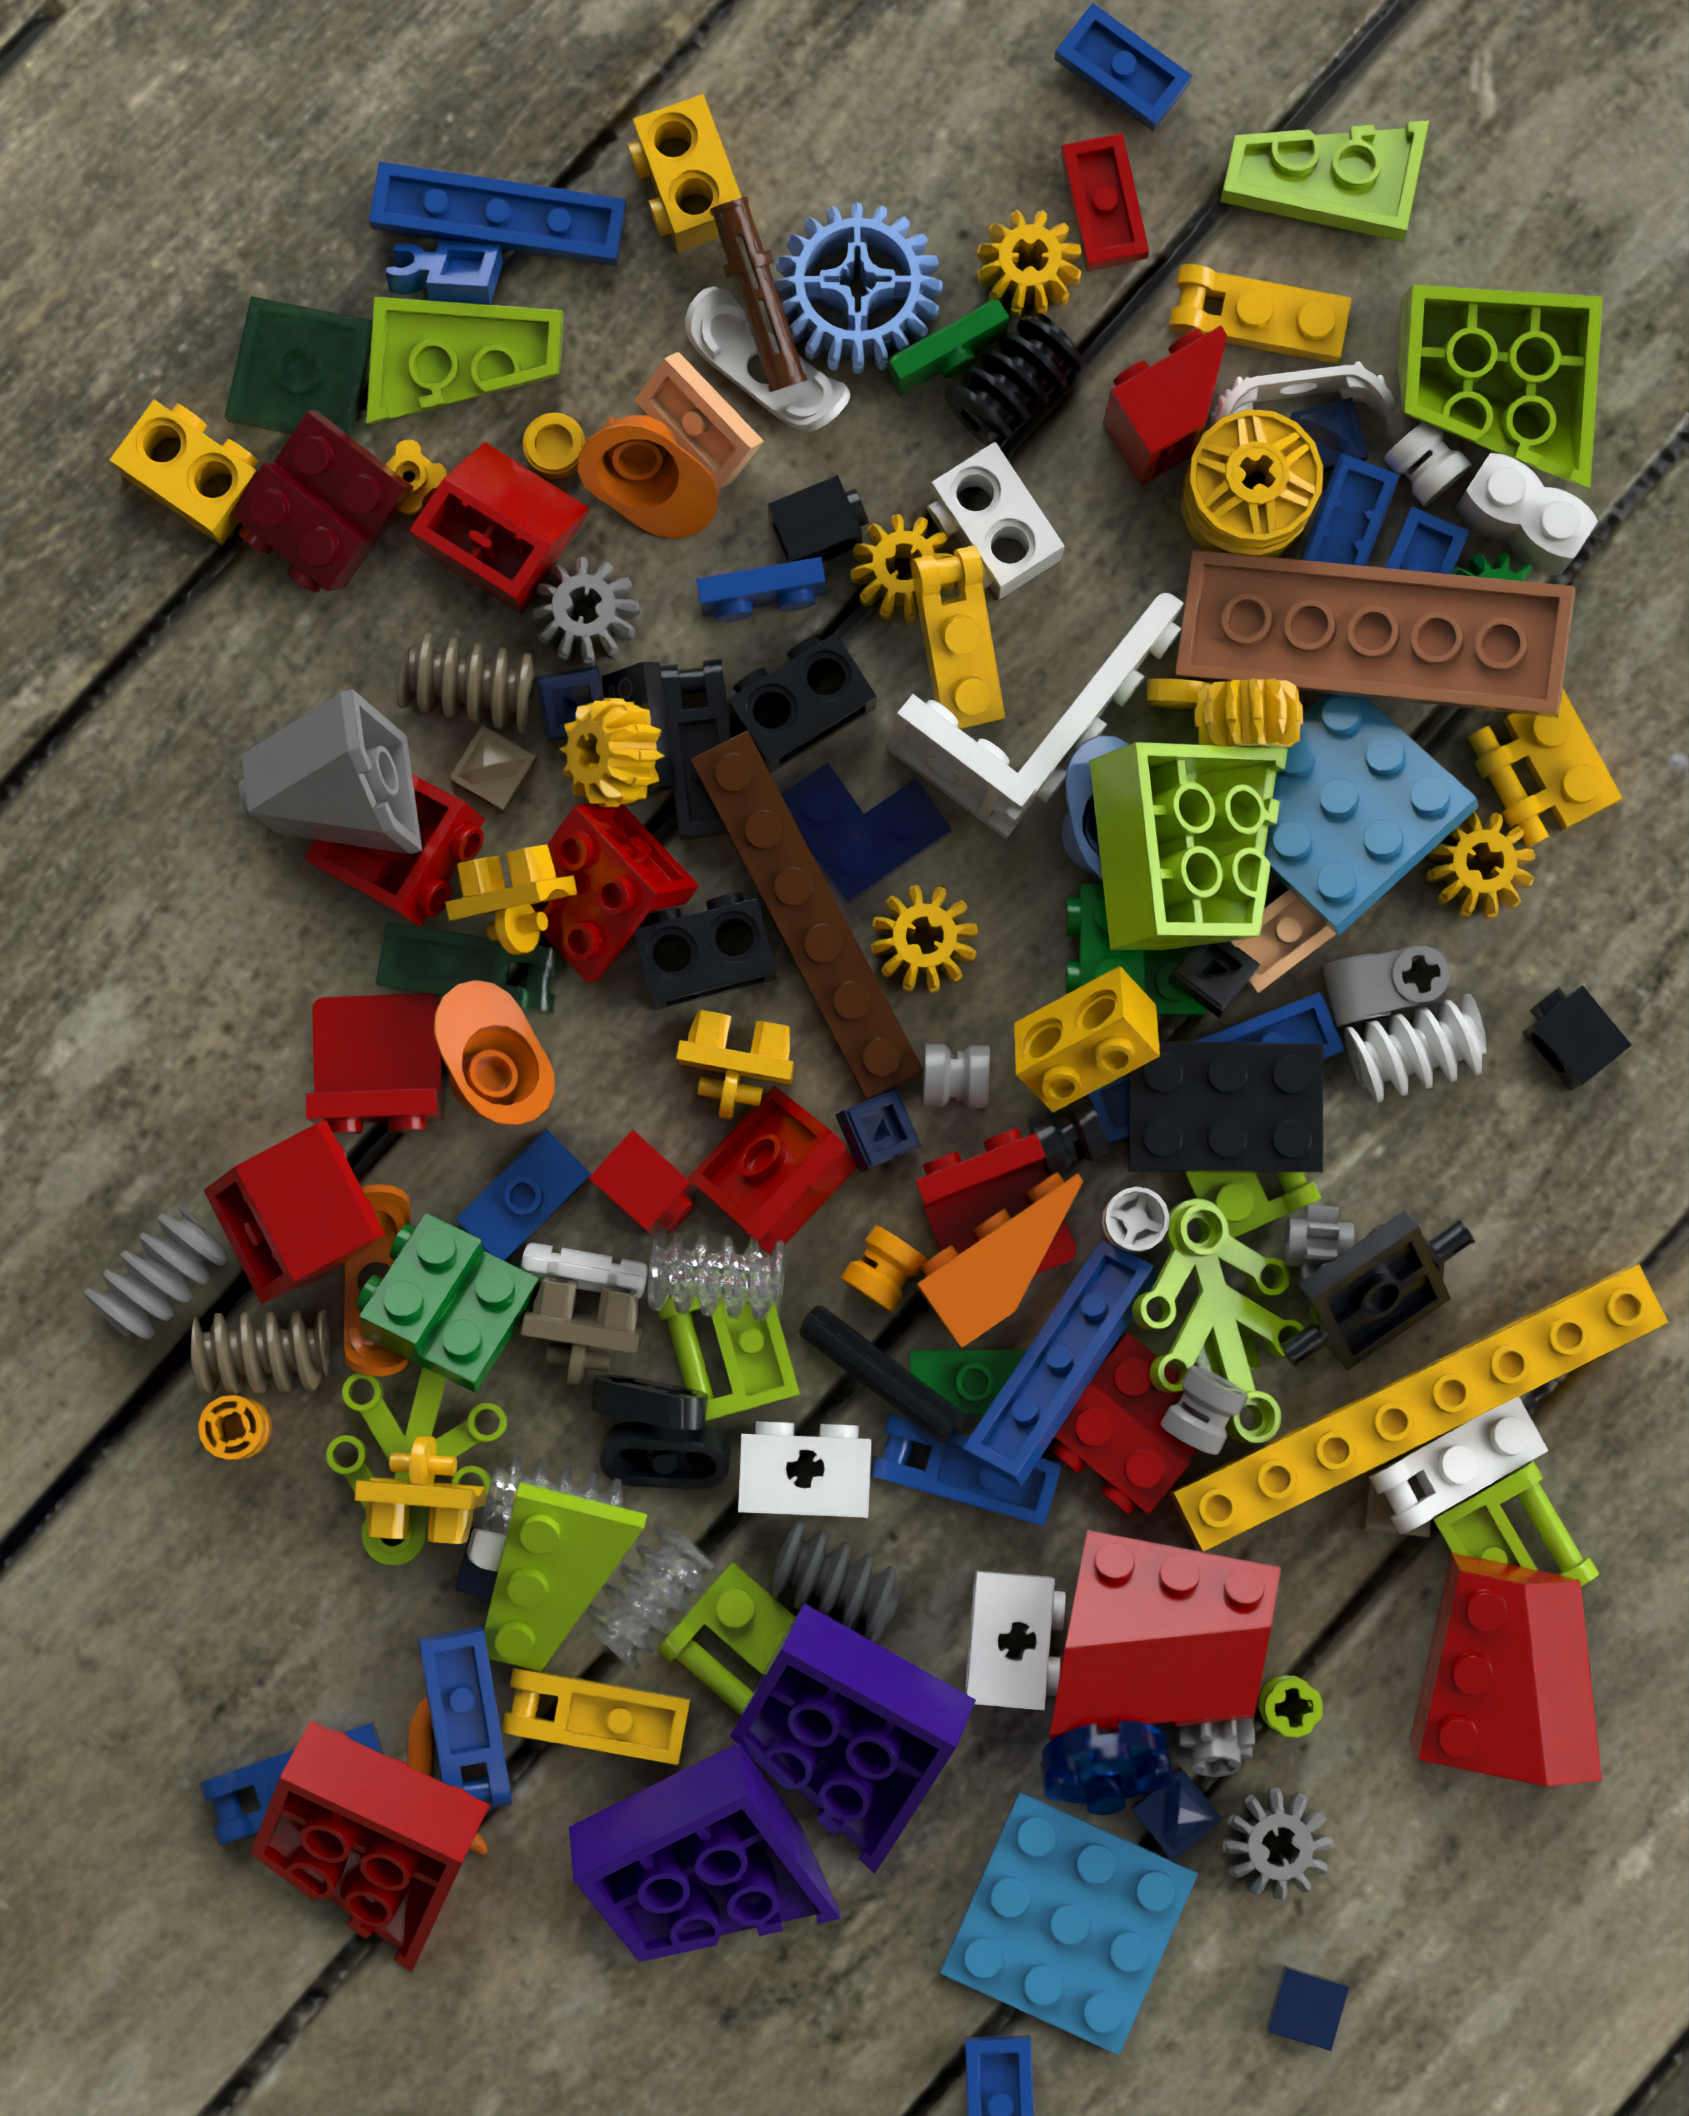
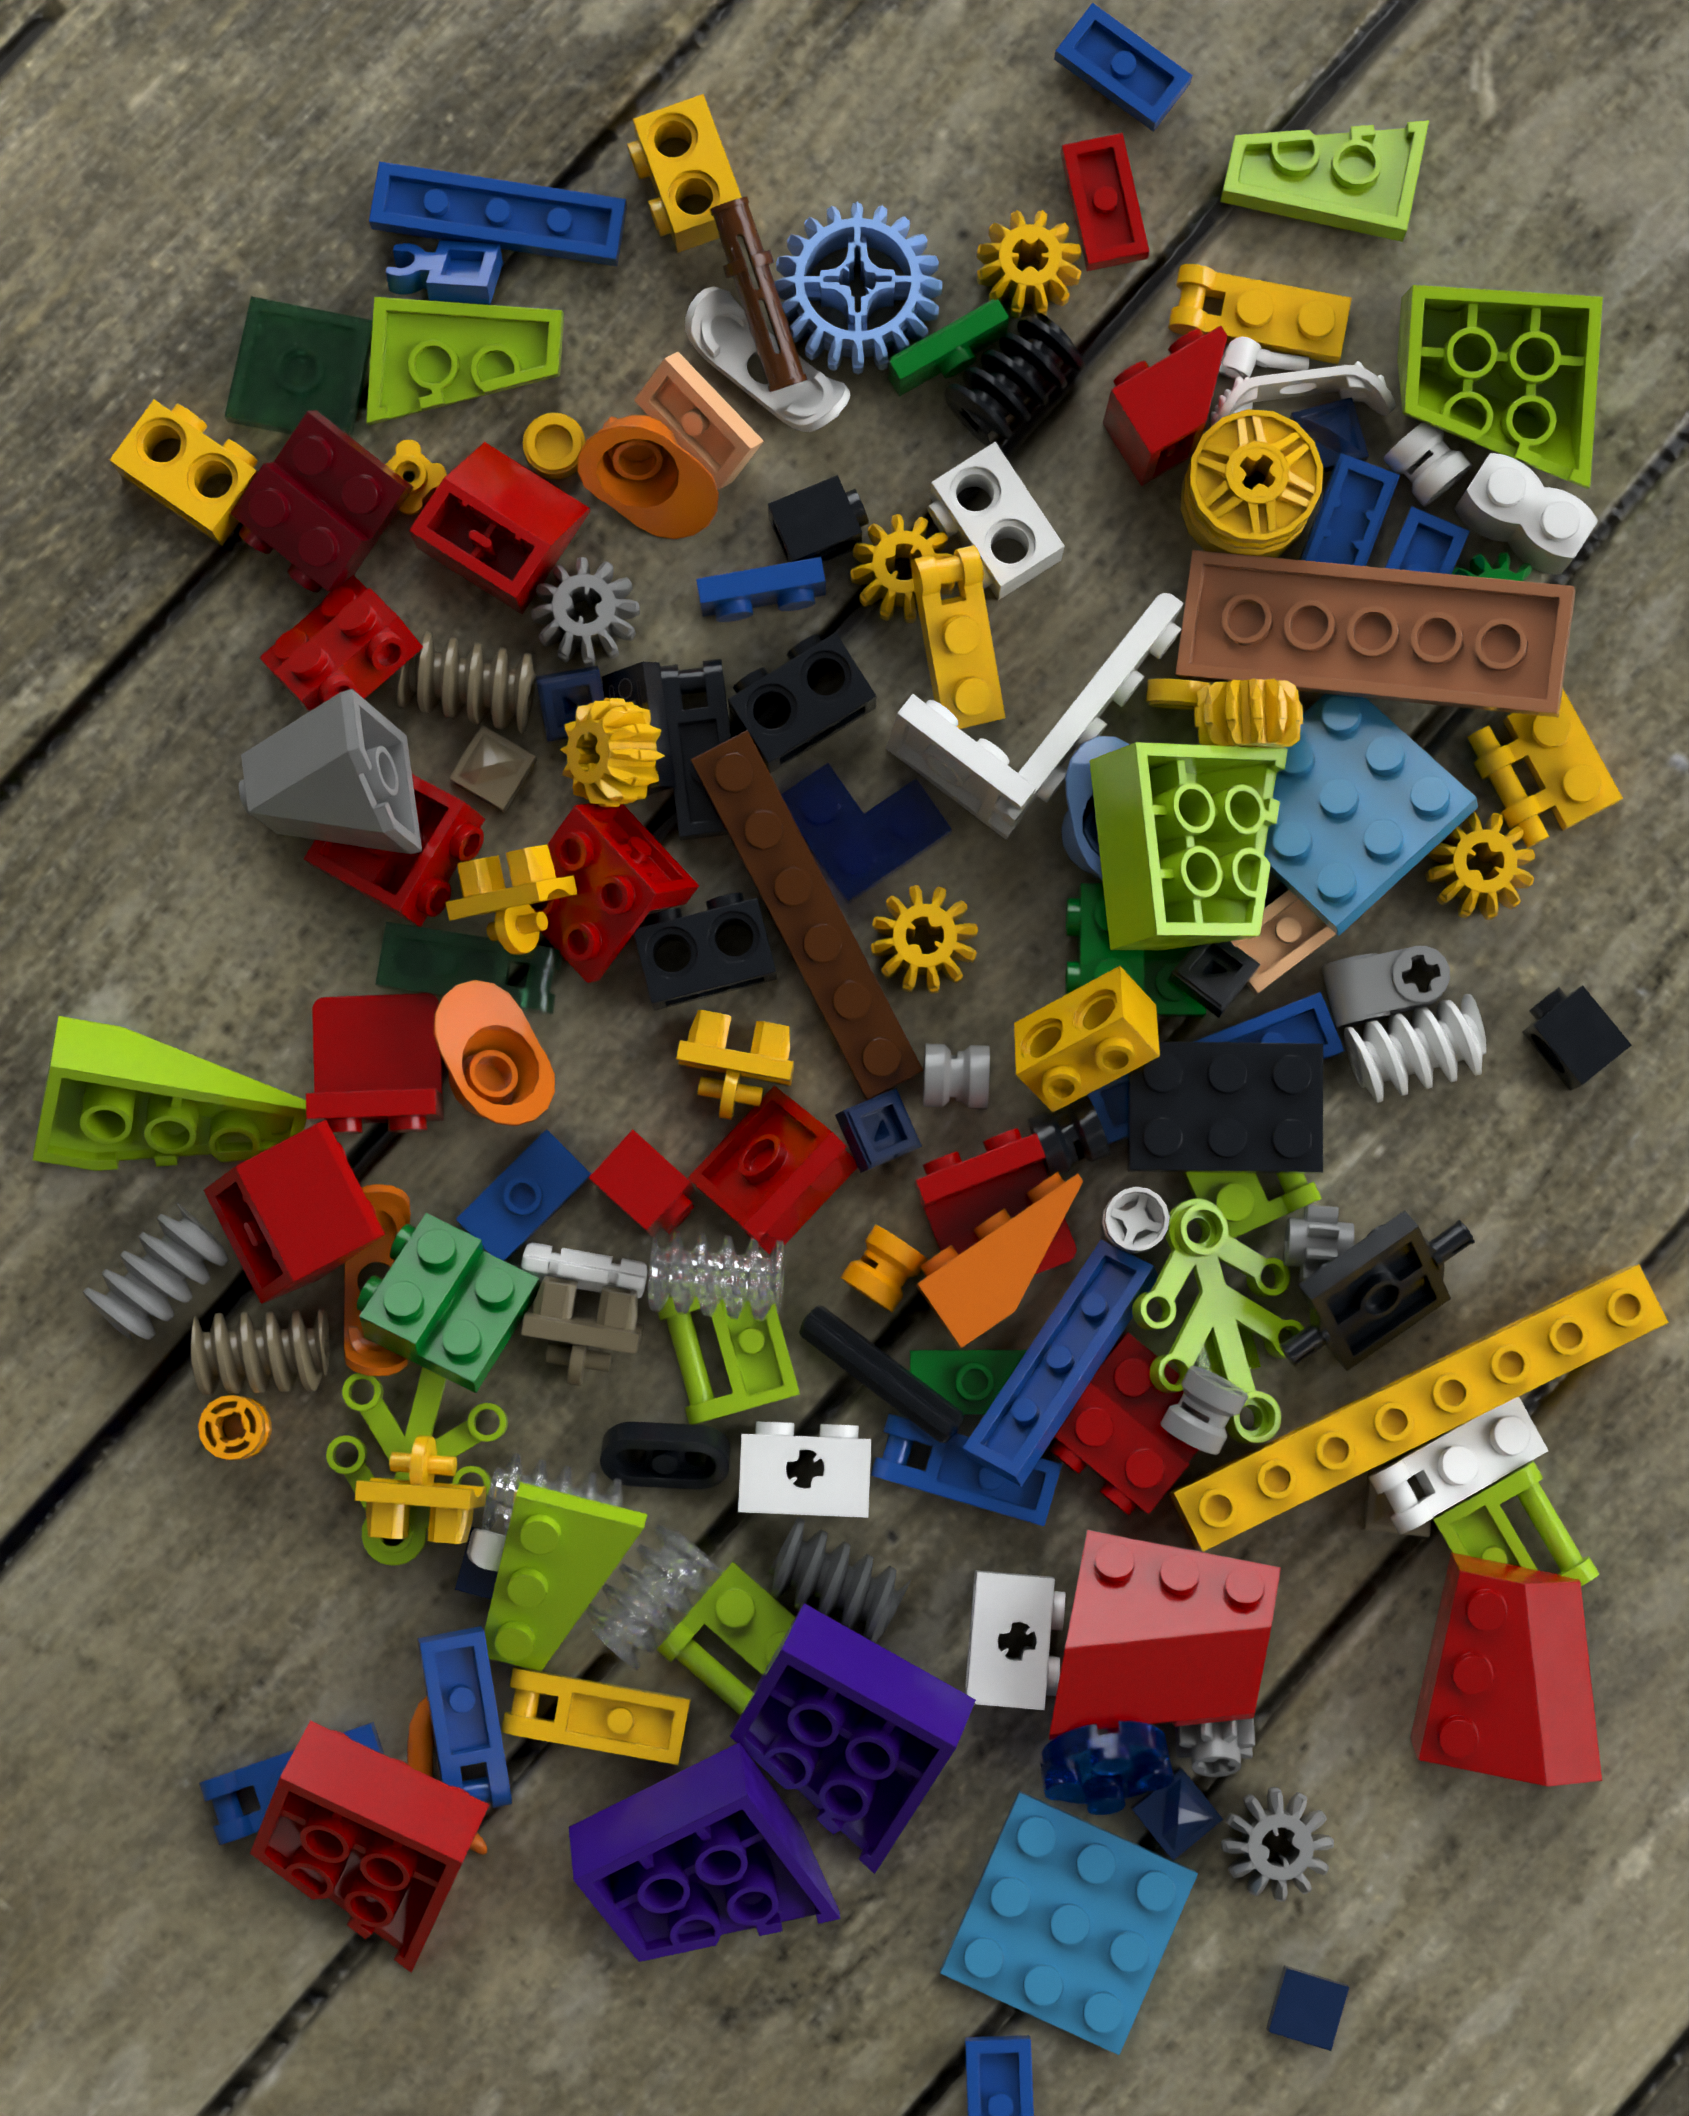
(136, 1098): none -> lime wedge
(341, 646): none -> red plate
(649, 1402): black beam -> none
(1244, 353): none -> white hand
(1305, 1718): lime bush -> none

